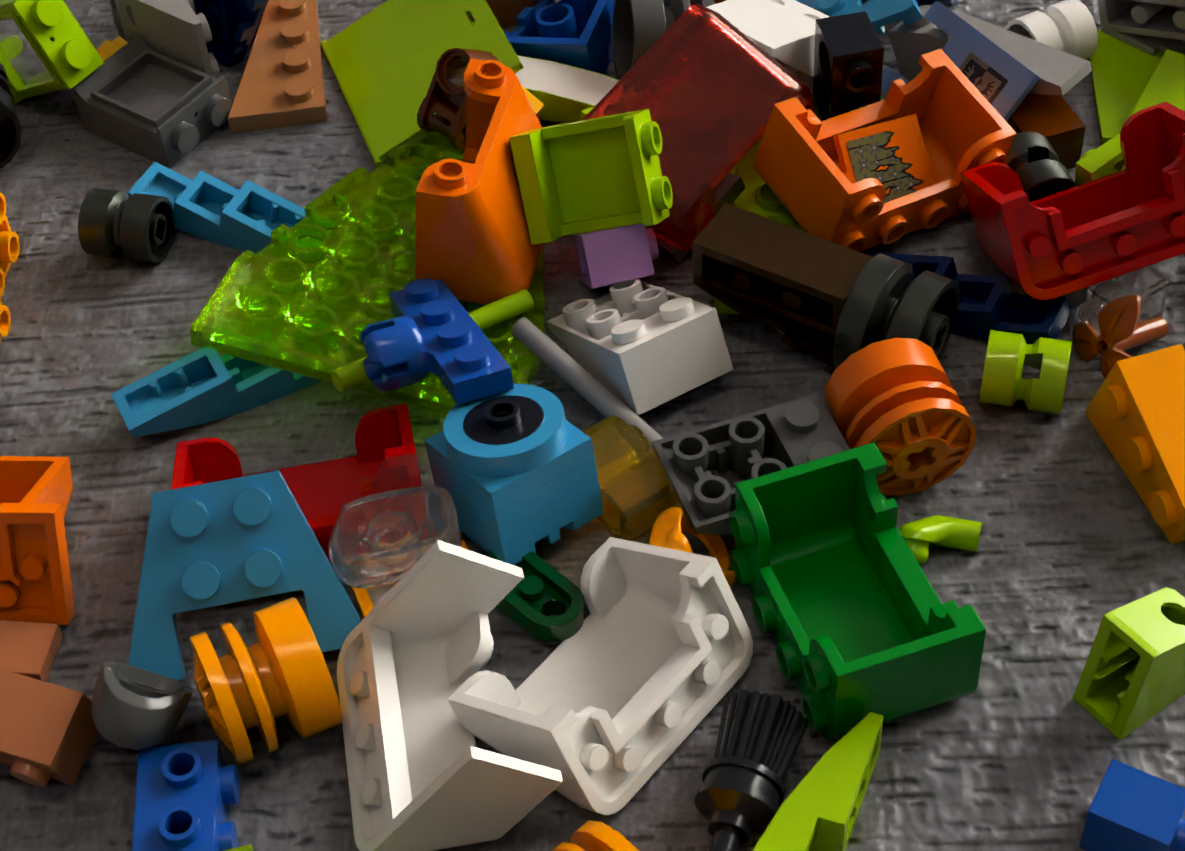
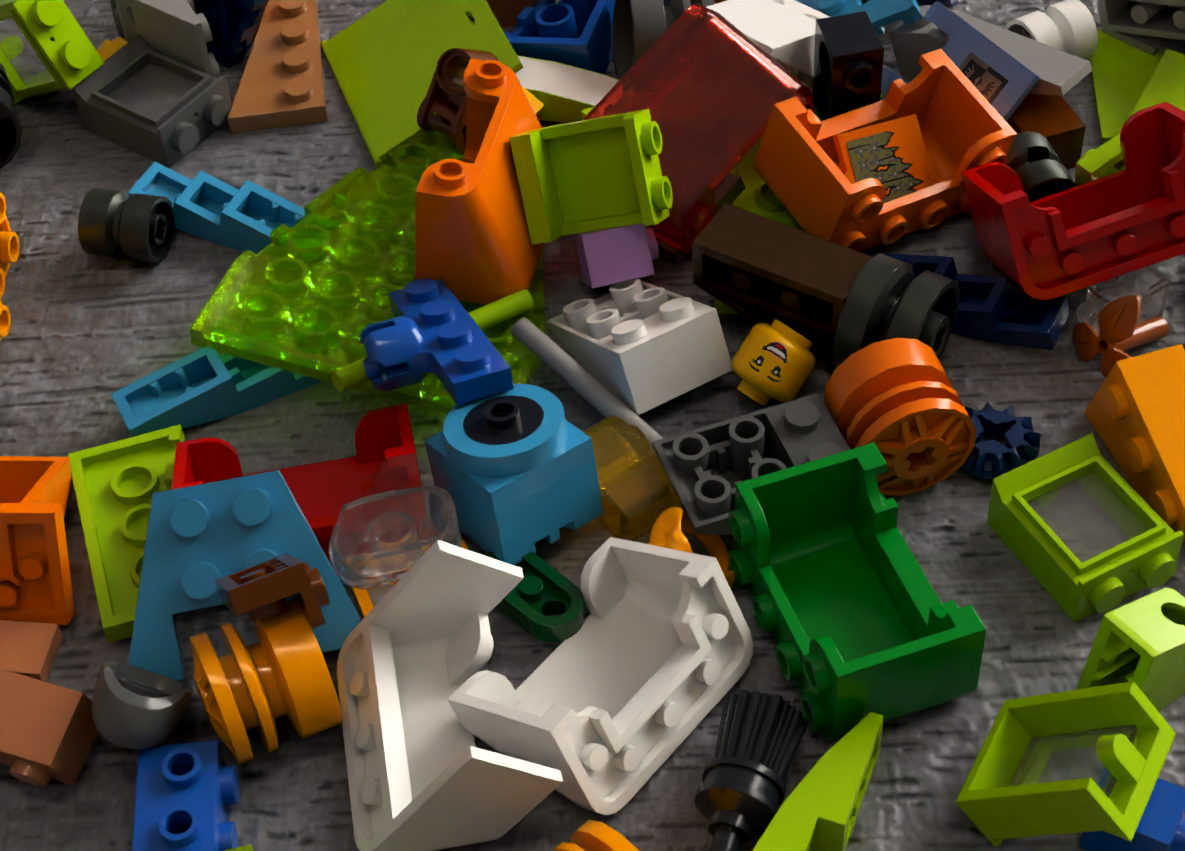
(114, 505): none -> lime wing
(264, 586): none -> reddish brown bracket
(773, 362): none -> yellow head
(941, 532): lime arm -> none
(993, 459): none -> dark blue gear
(1003, 370): lime wheel -> none
(1068, 764): none -> lime window
(1082, 529): none -> lime window

